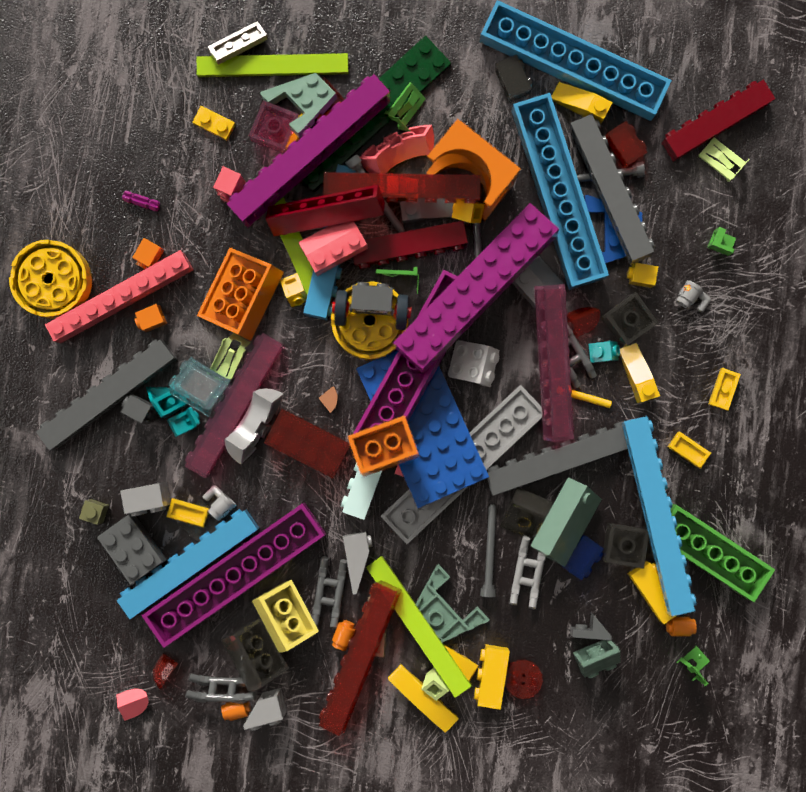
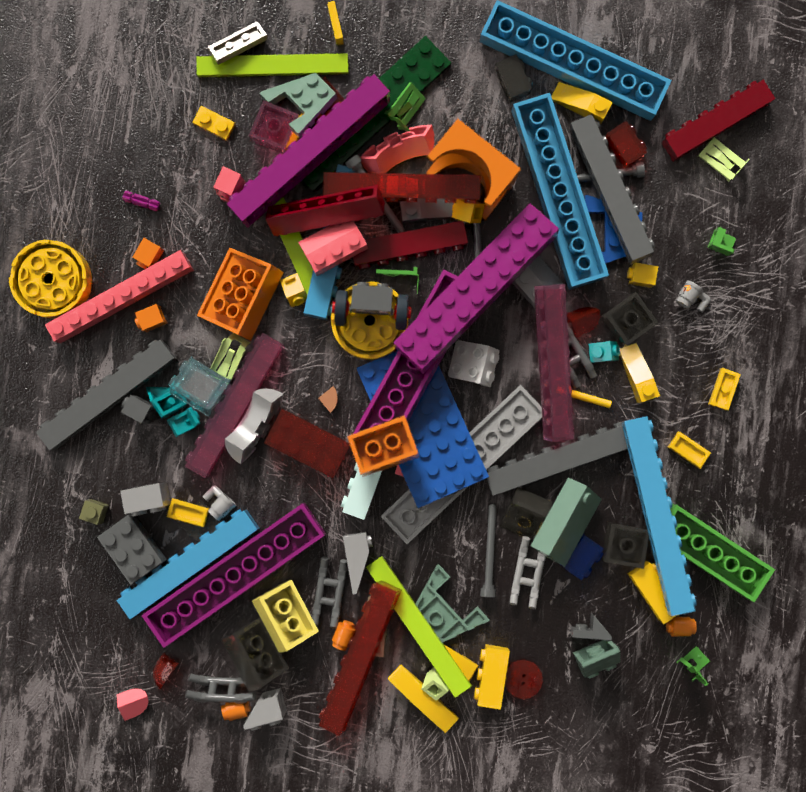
(335, 23): none -> yellow tile

